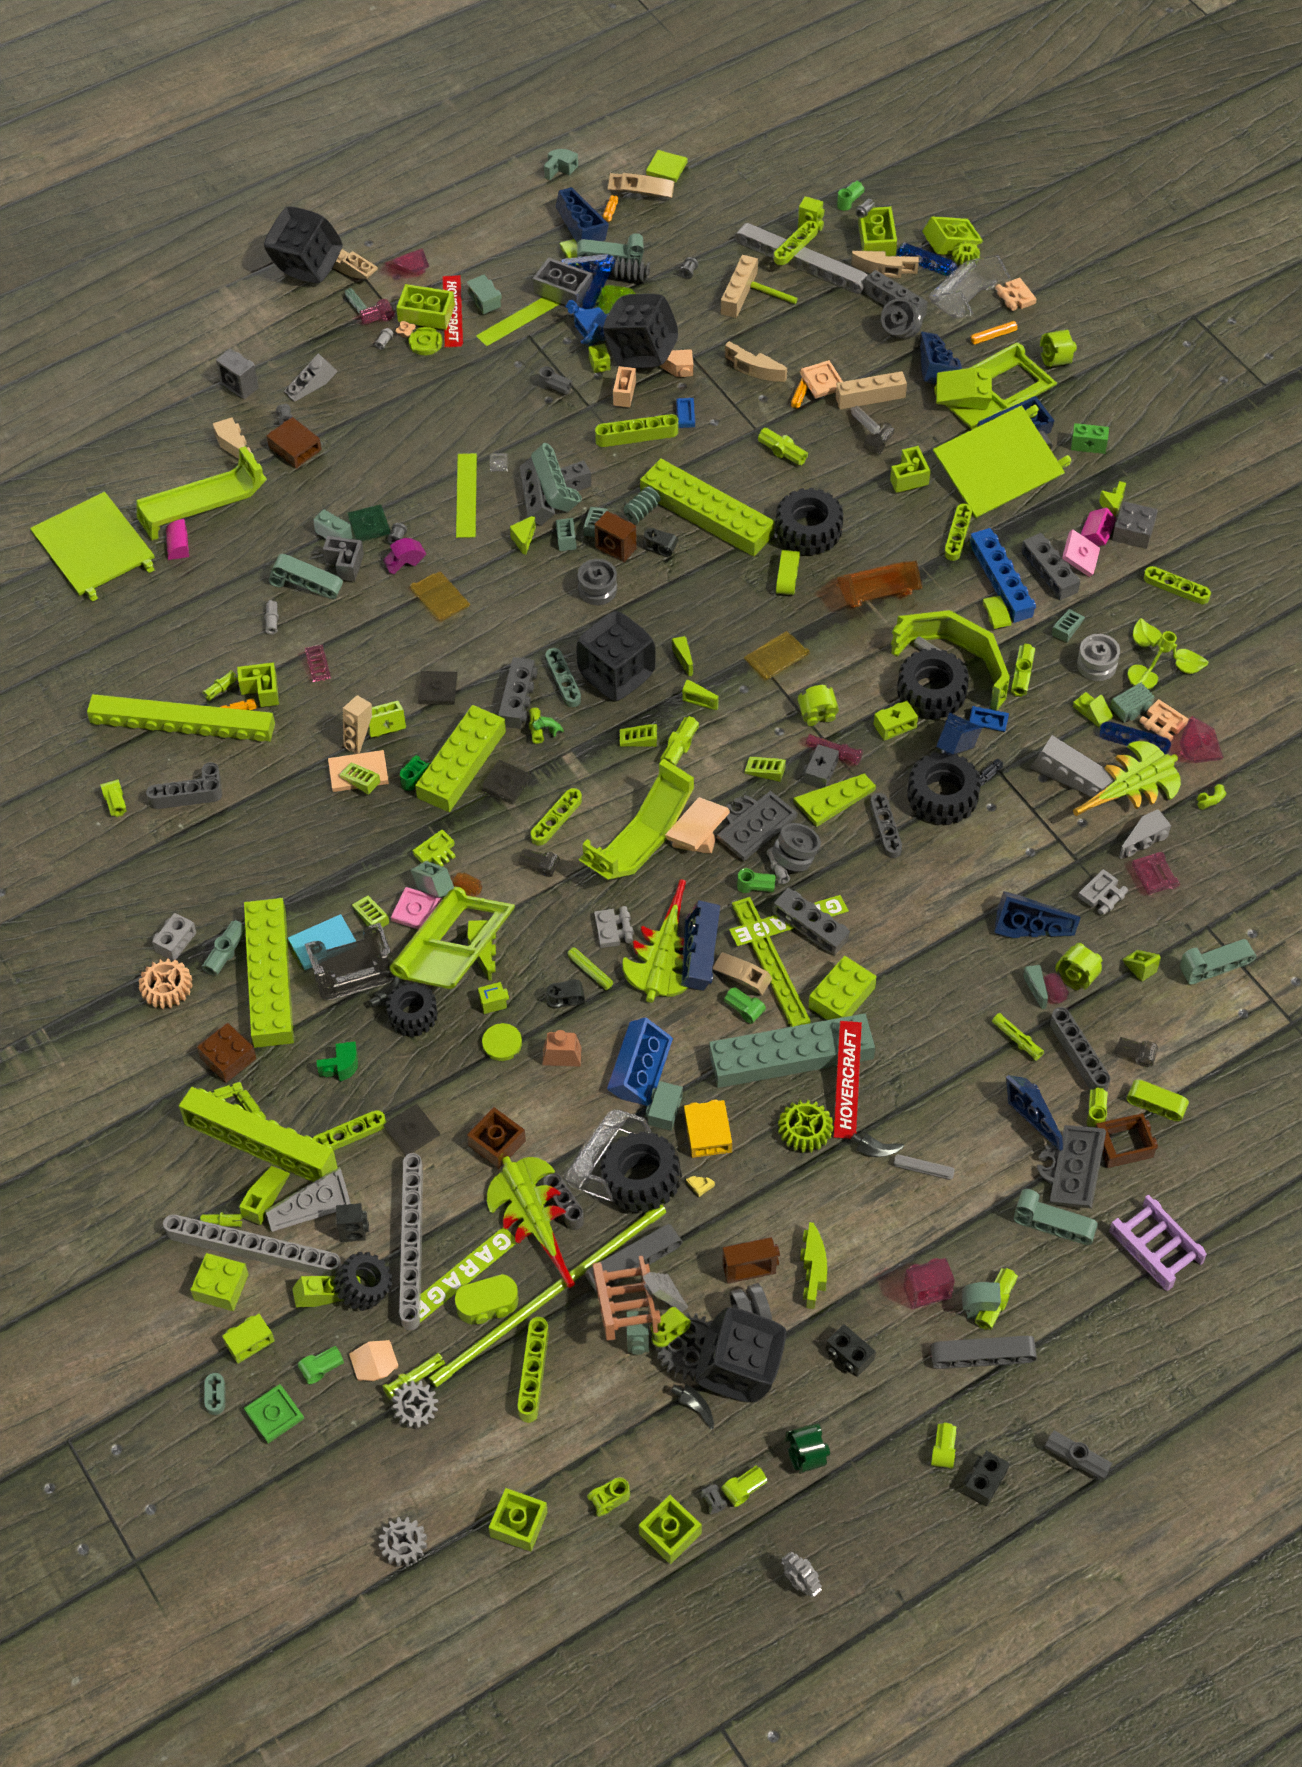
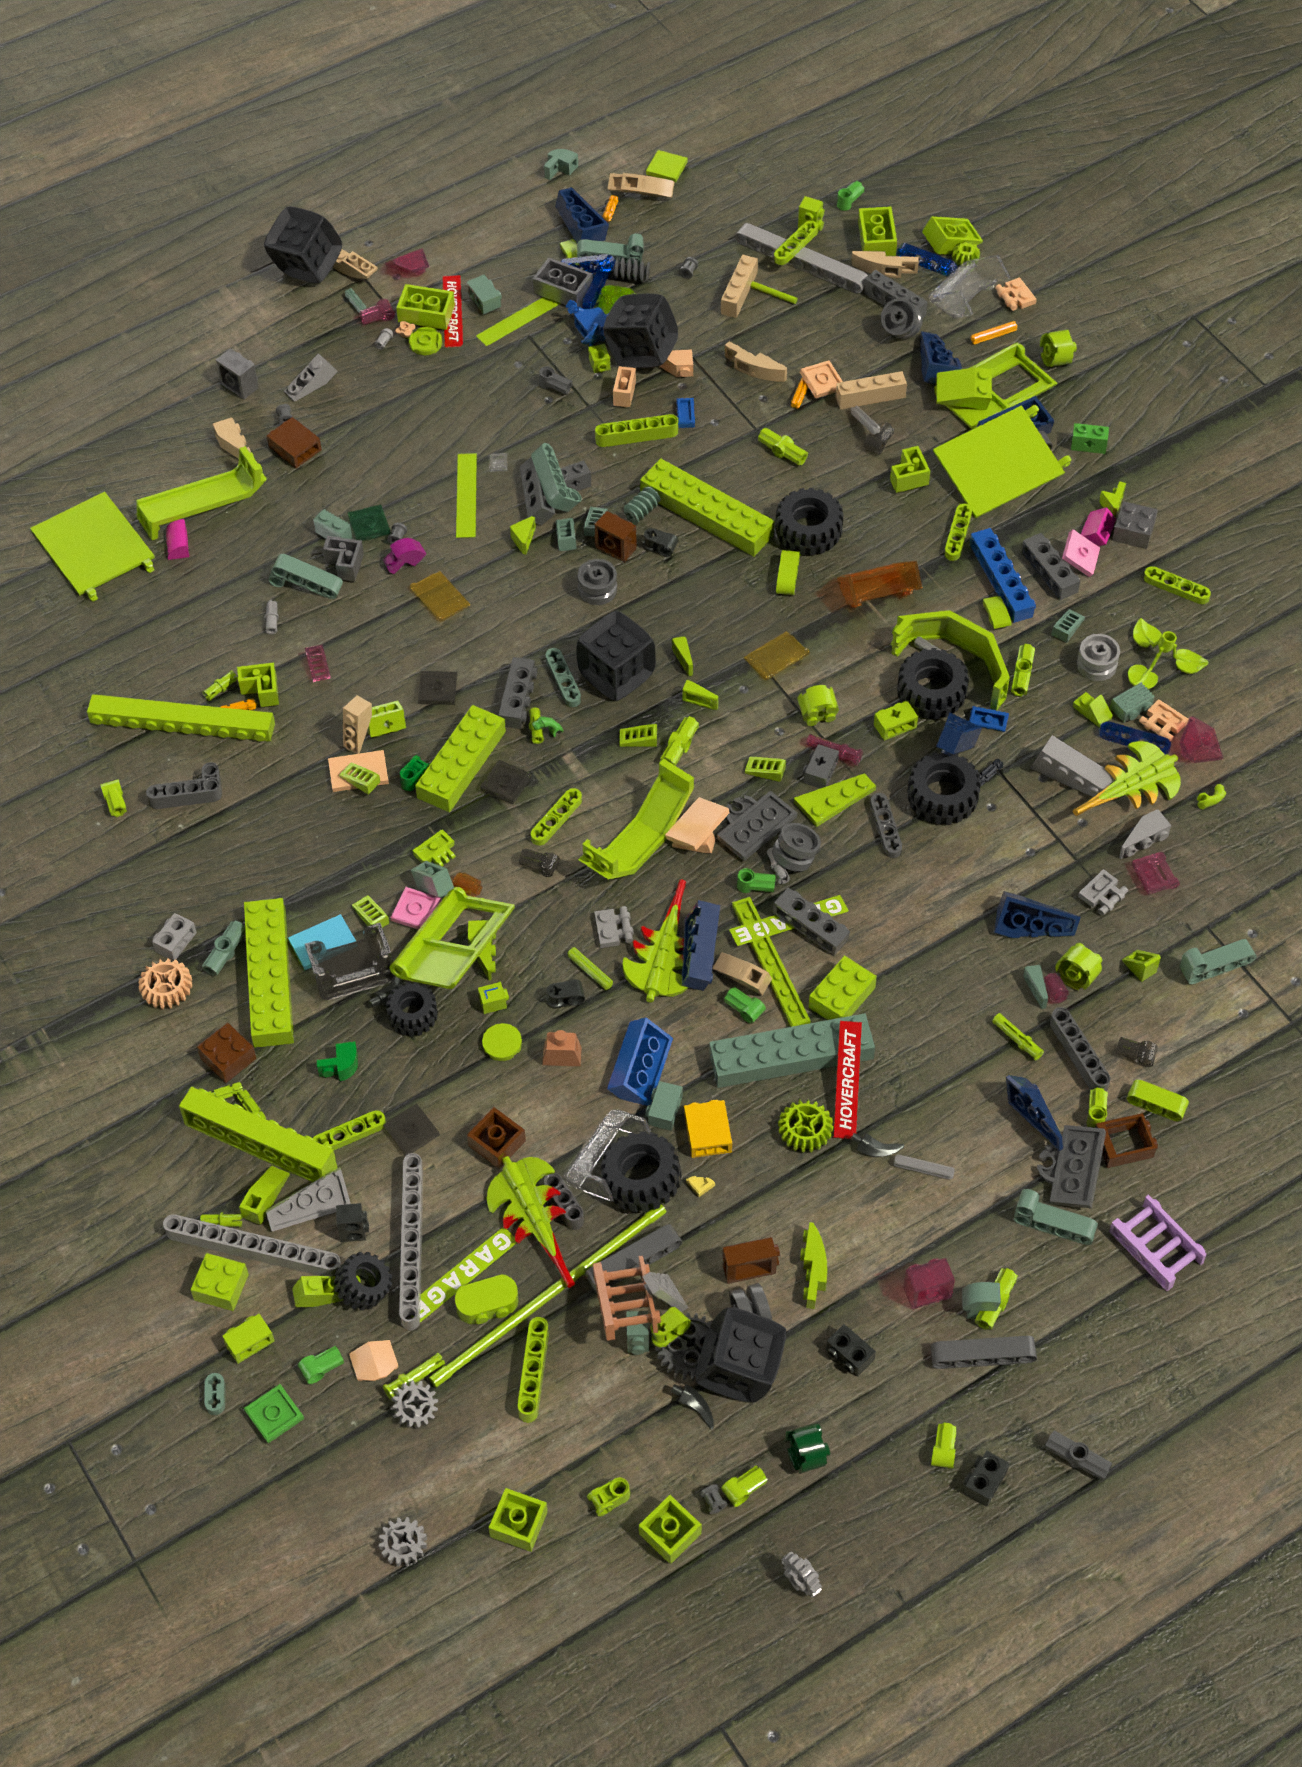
(862, 210): flat silver pin -> none

